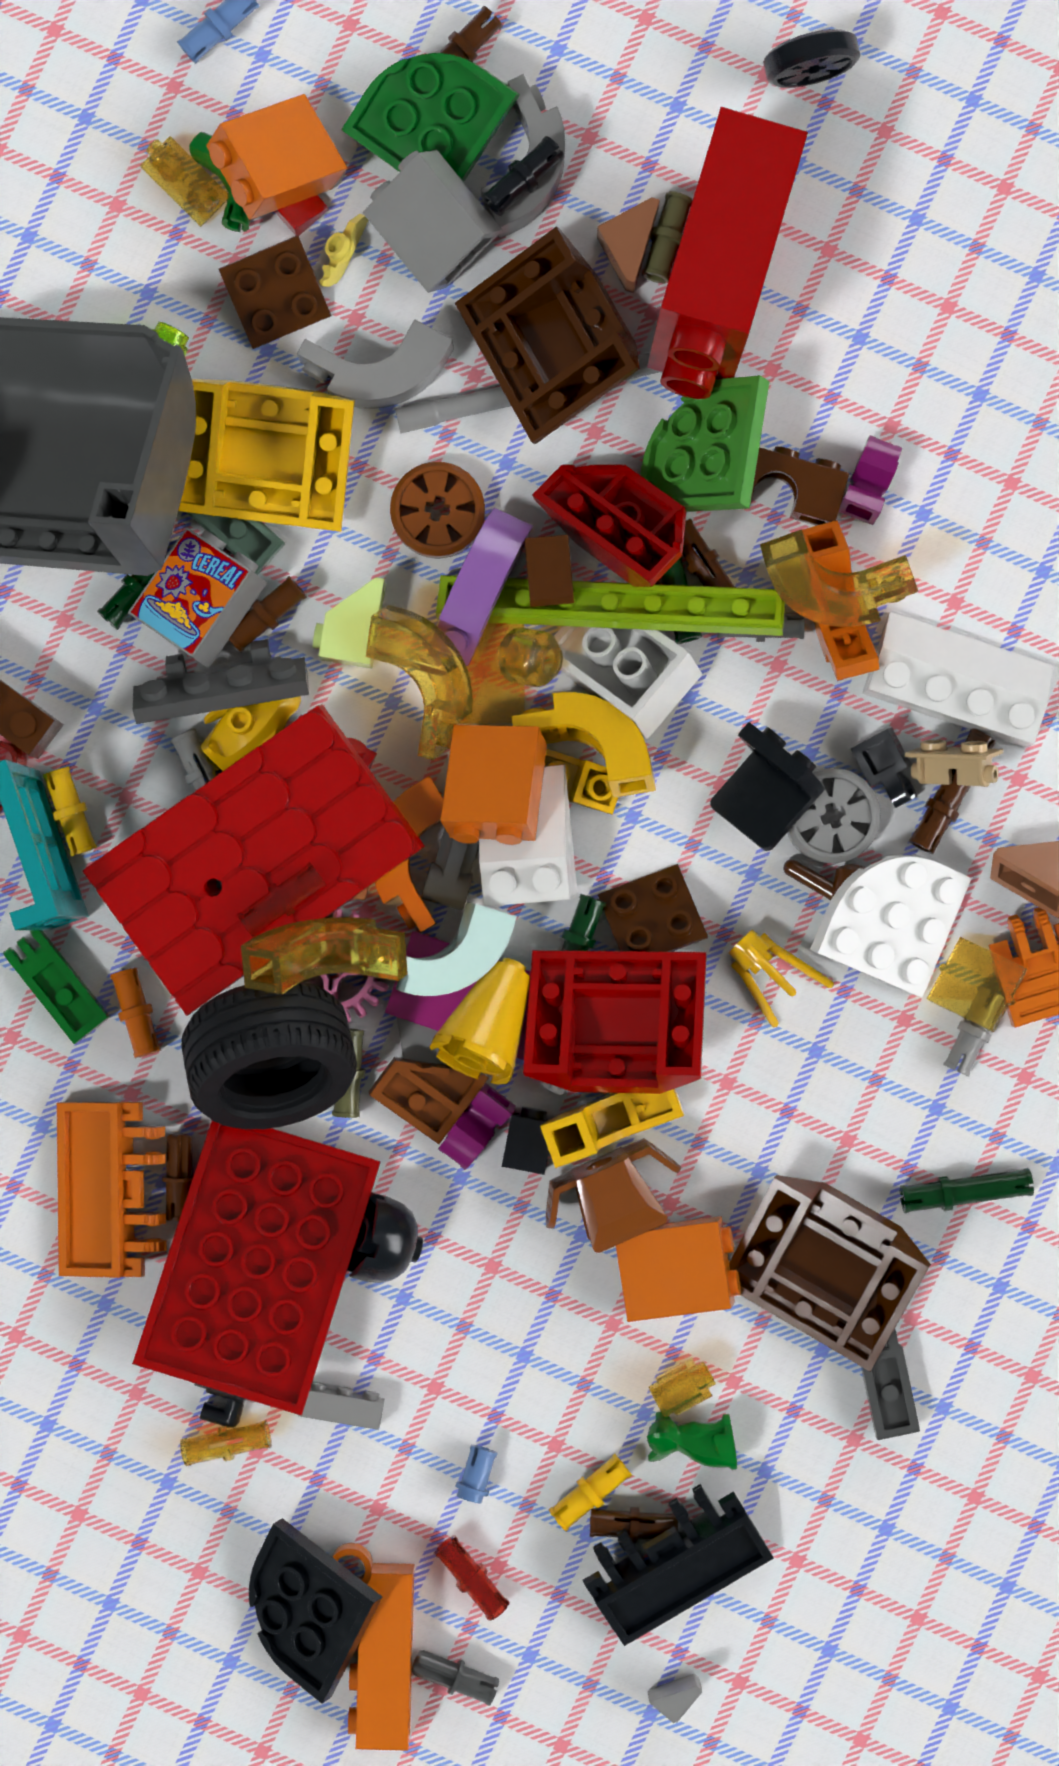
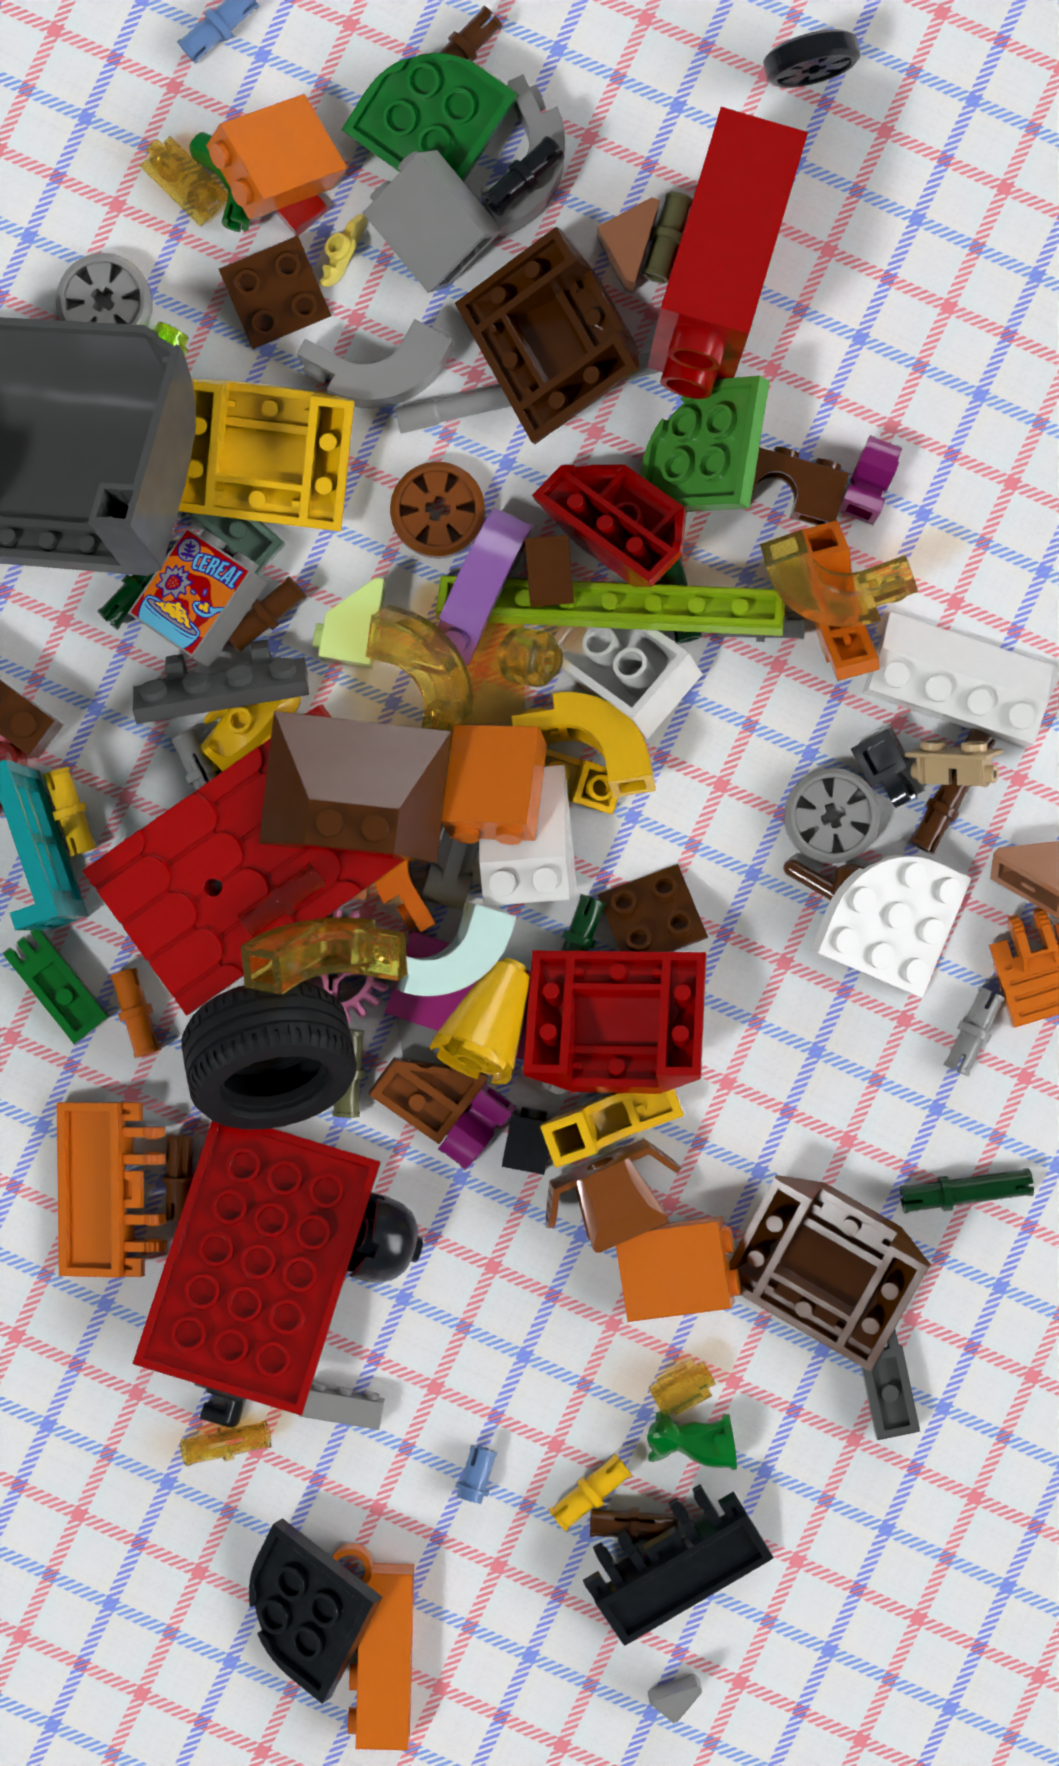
(104, 274): none -> light grey wheel
(355, 786): none -> reddish brown slope
(455, 1676): dark grey axle -> none
(471, 1578): clear red pin -> none
(709, 559): reddish brown pin -> none
(753, 954): yellow plant -> none
(767, 789): black bracket -> none
(977, 984): clear yellow piece -> none

